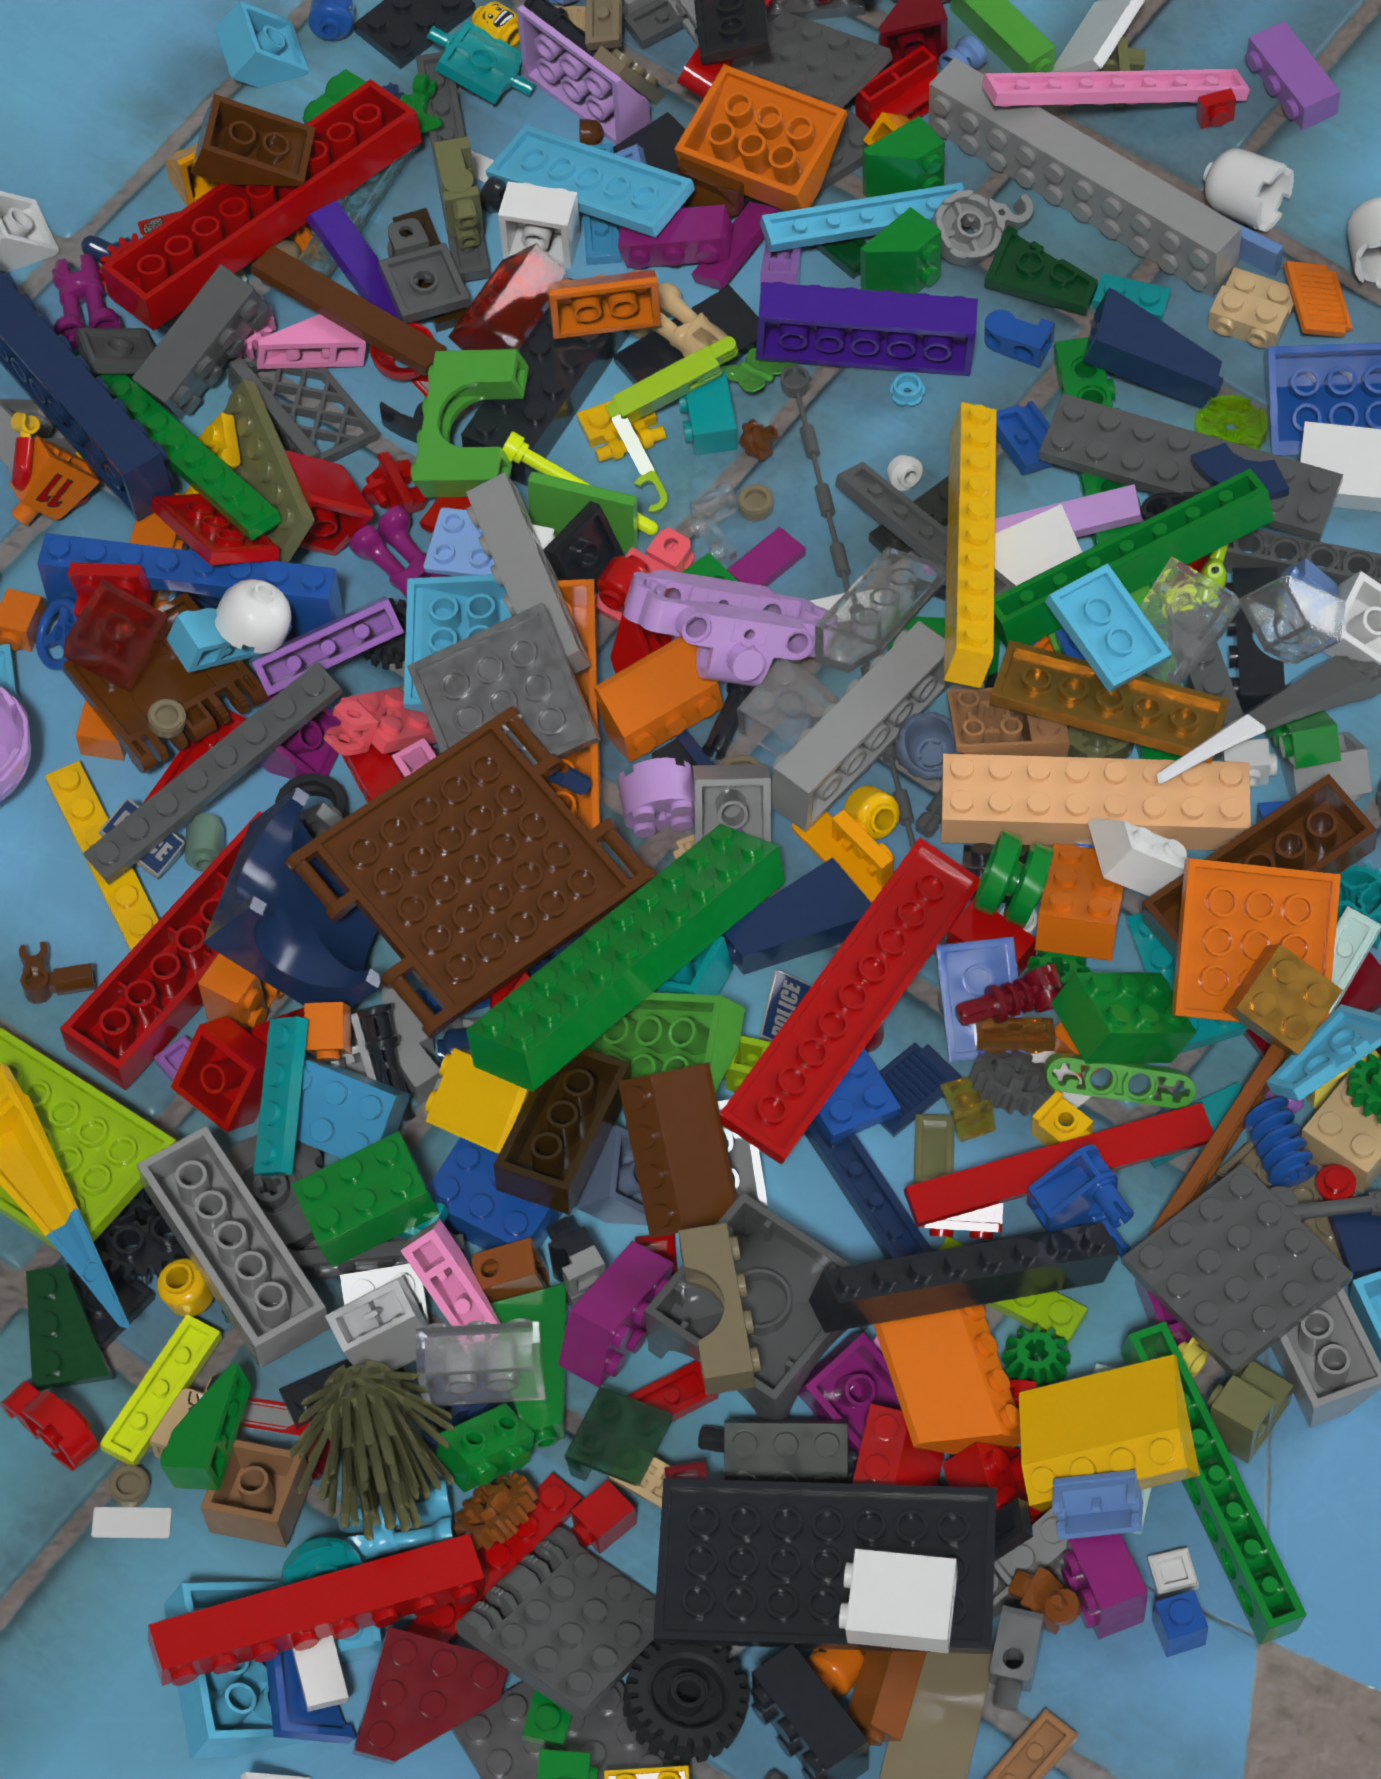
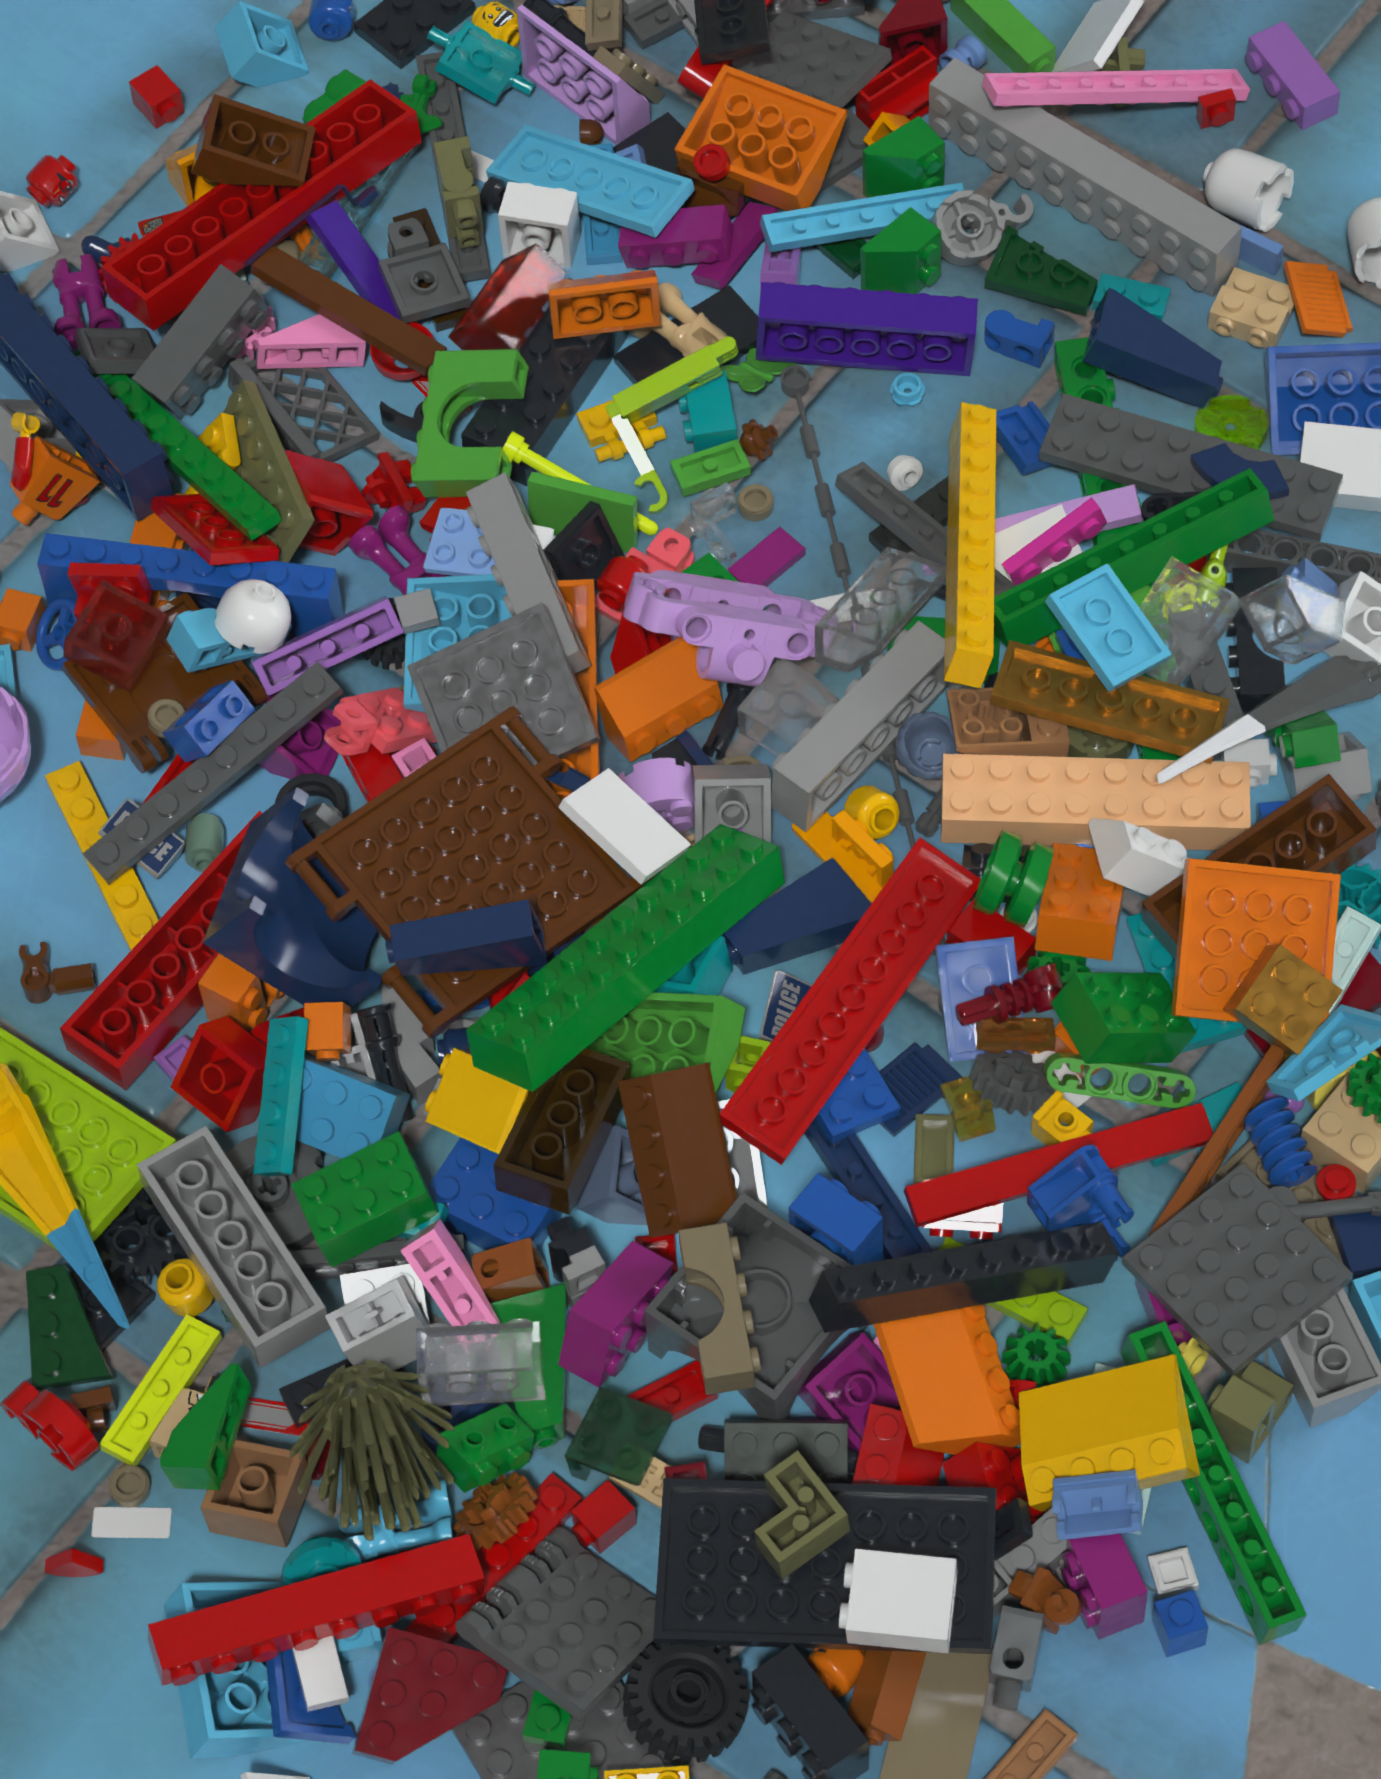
(51, 180): none -> red head
(74, 1564): none -> red tile
(94, 1405): none -> reddish brown tile
(156, 96): none -> red brick
(208, 721): none -> blue brick
(362, 199): none -> dark blue piece
(416, 611): none -> light grey tile
(469, 940): none -> dark blue slope
(624, 826): none -> white tile
(710, 467): none -> bright green plate
(711, 162): none -> red tile
(808, 1518): none -> olive brick
(839, 1221): none -> blue brick
(1055, 542): none -> dark pink plate

